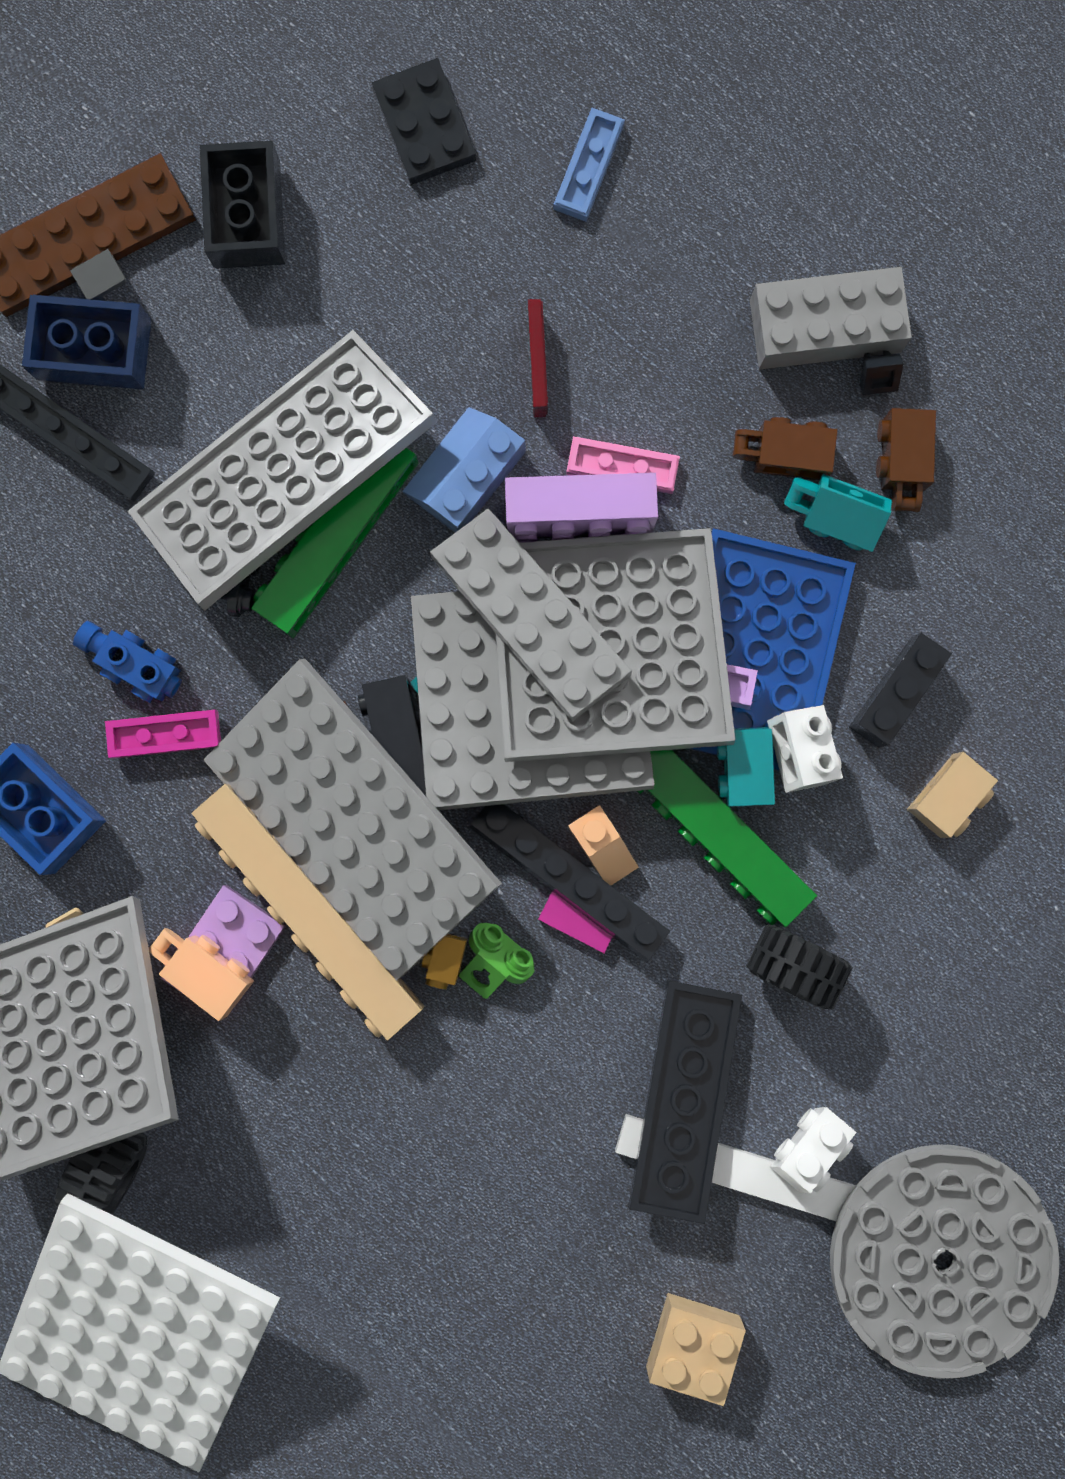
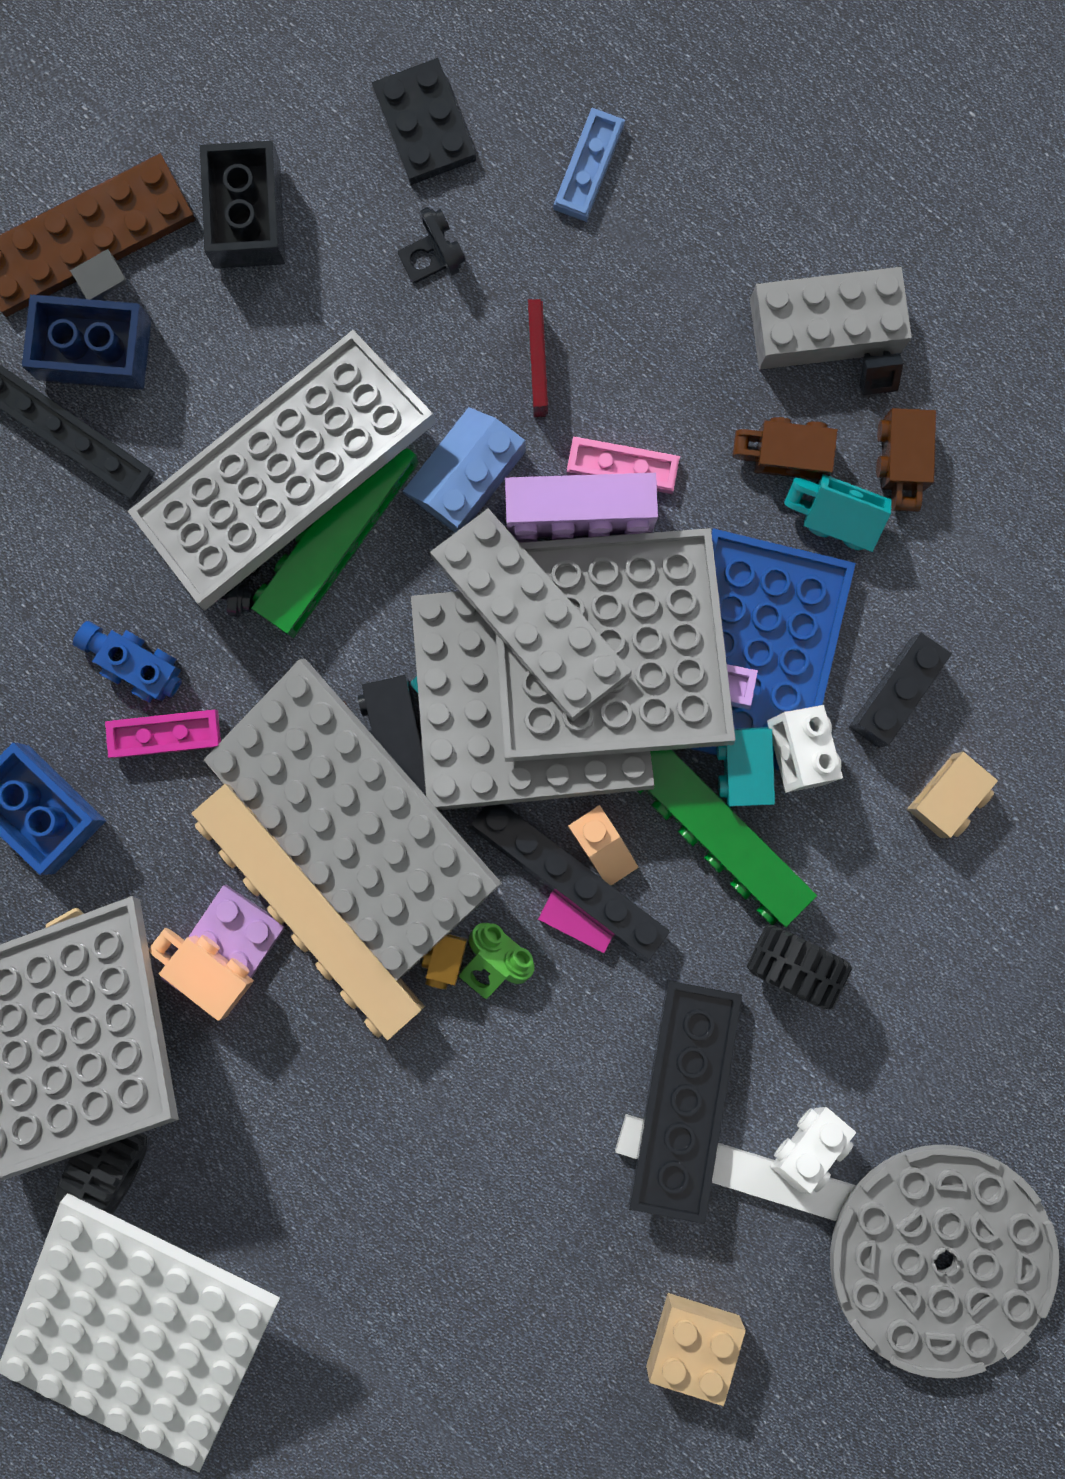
(448, 254): none -> black bracket

